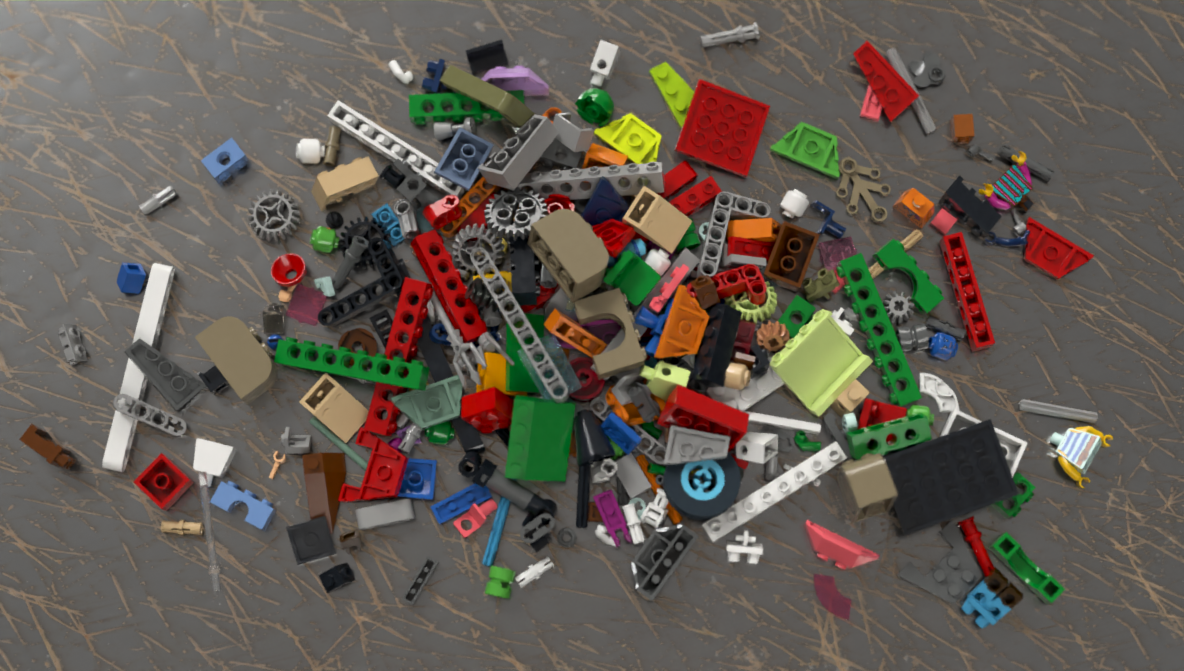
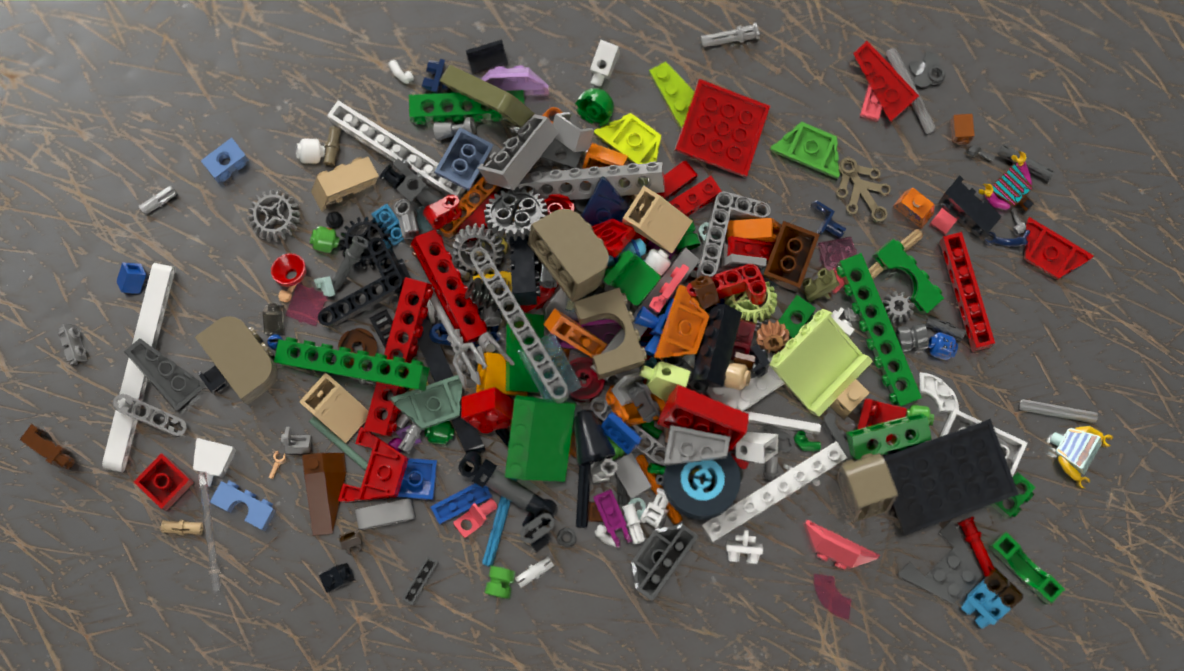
(311, 540): black tile -> none
(794, 203): white head -> none
(849, 422): light aqua beam -> none

